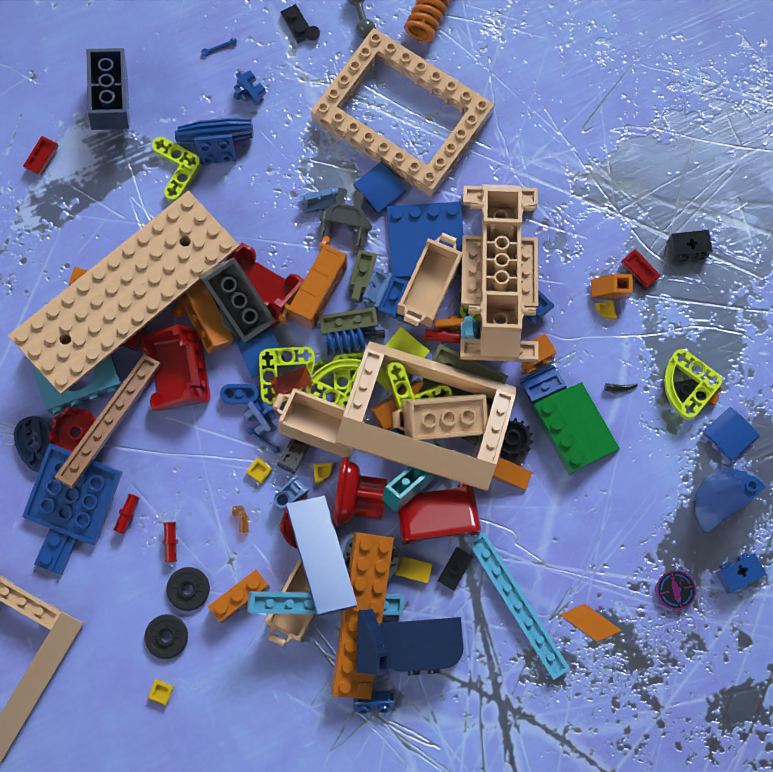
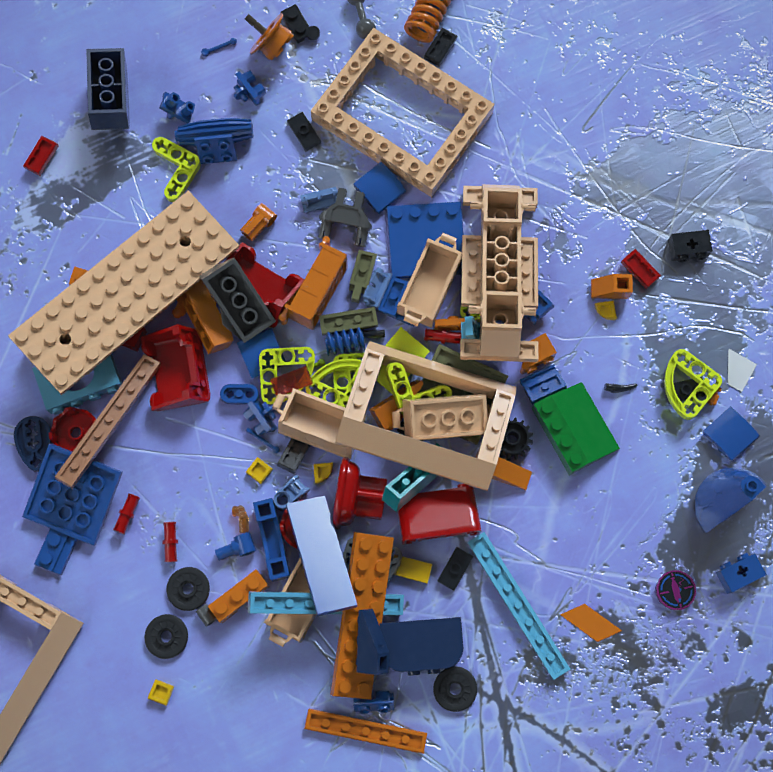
(177, 108): none -> blue hips
(206, 615): none -> dark grey hinge
(241, 545): none -> blue pin
(261, 218): none -> orange piece
(271, 38): none -> orange piece
(272, 539): none -> blue arch
(304, 131): none -> black plate
(366, 731): none -> orange tile
(440, 47): none -> black plate
(442, 689): none -> black wheel
(739, 370): none -> white sticker

